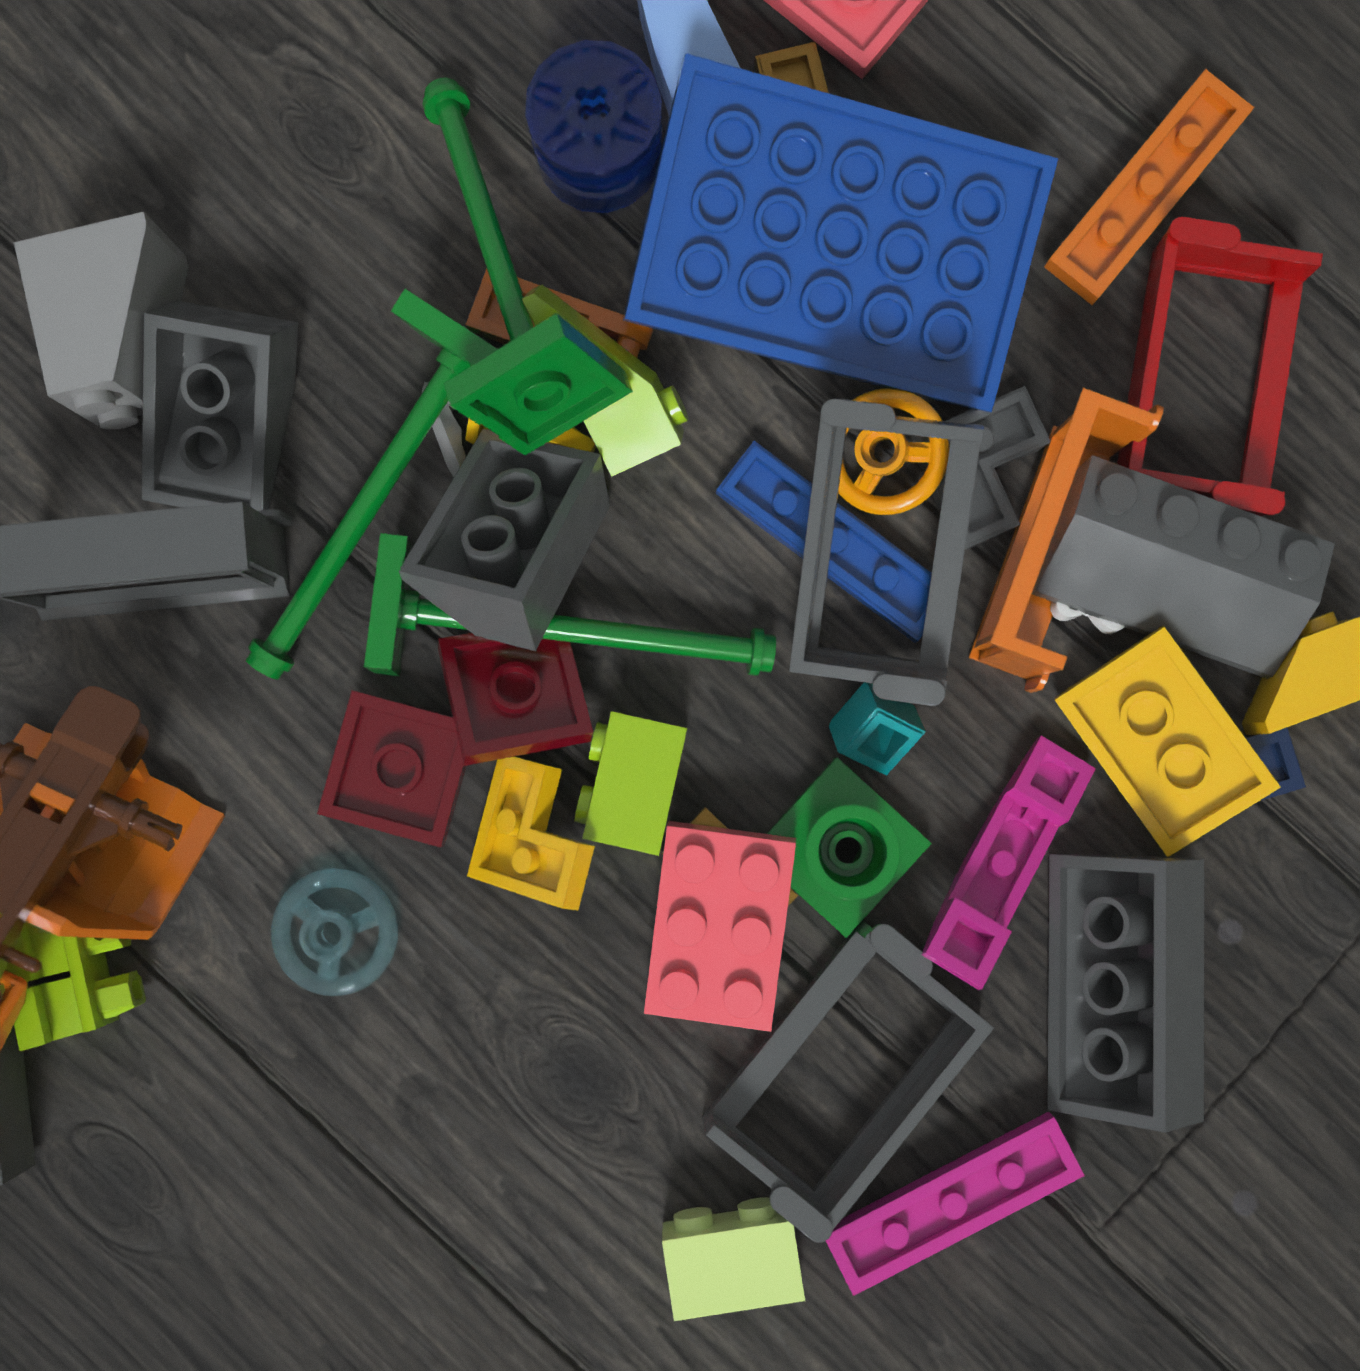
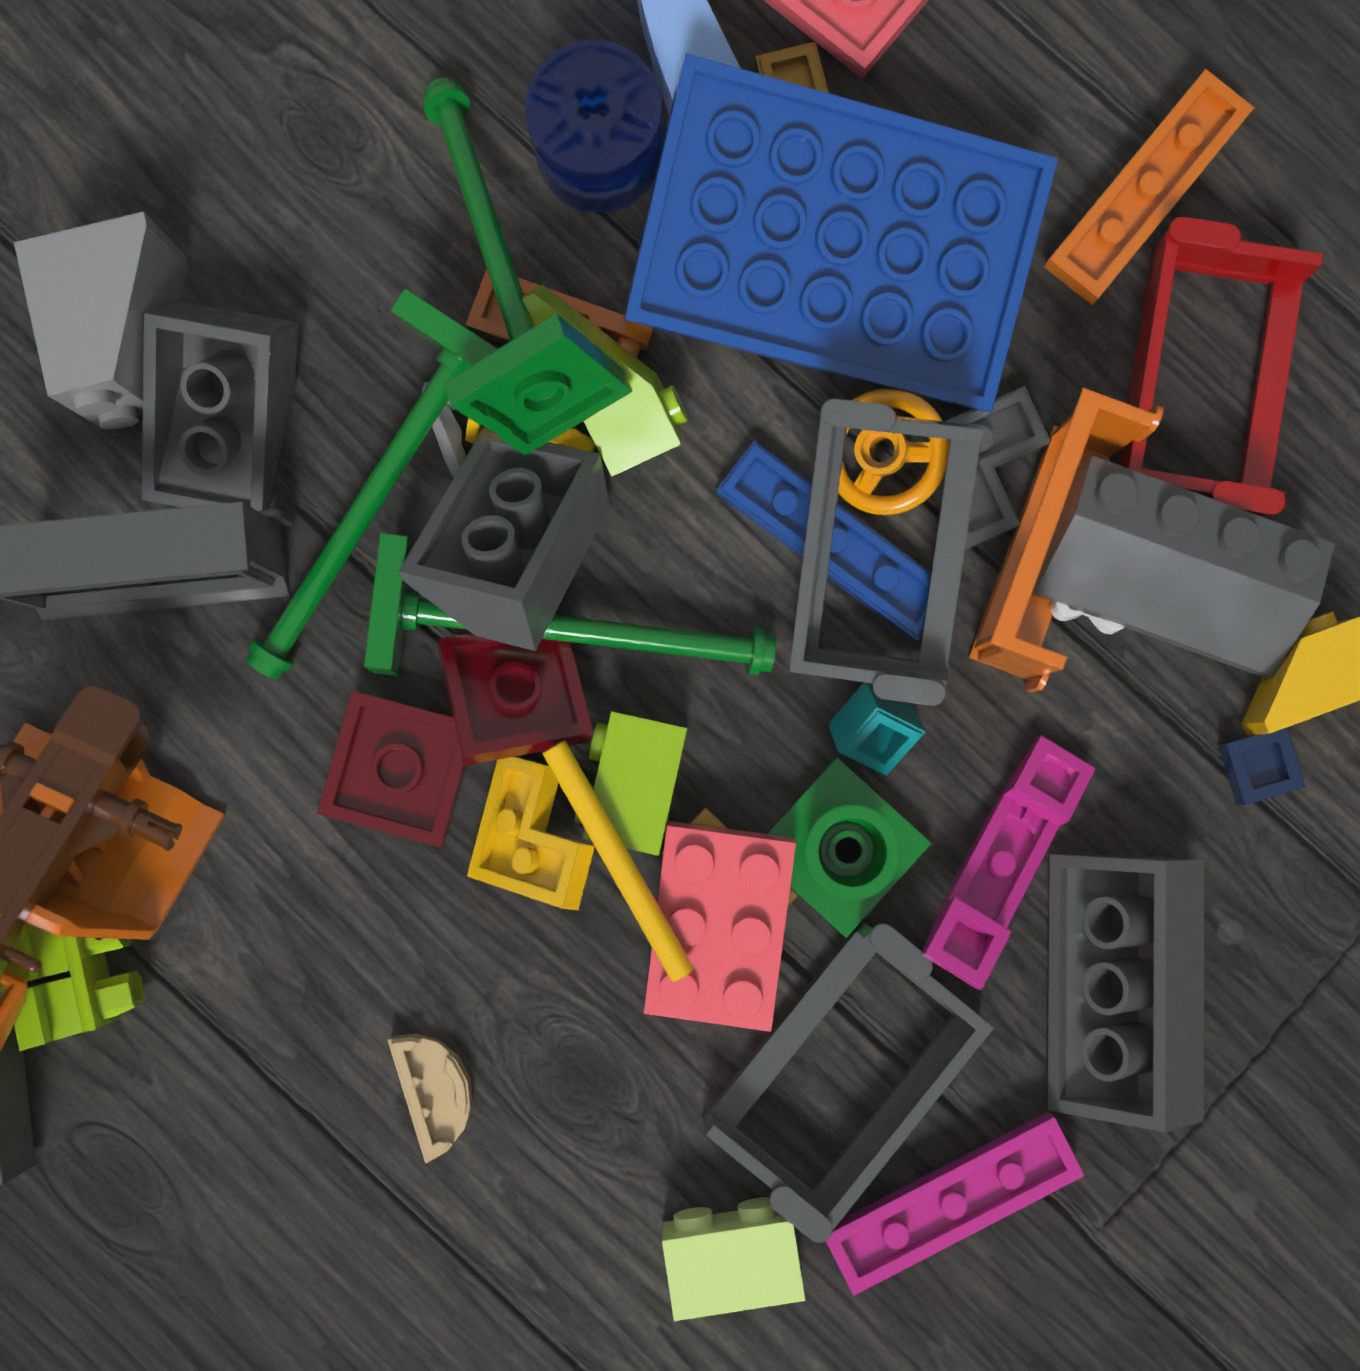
(311, 936): clear light blue piece -> none
(435, 1090): none -> tan tile
(618, 861): none -> yellow bar
(1166, 741): yellow plate -> none

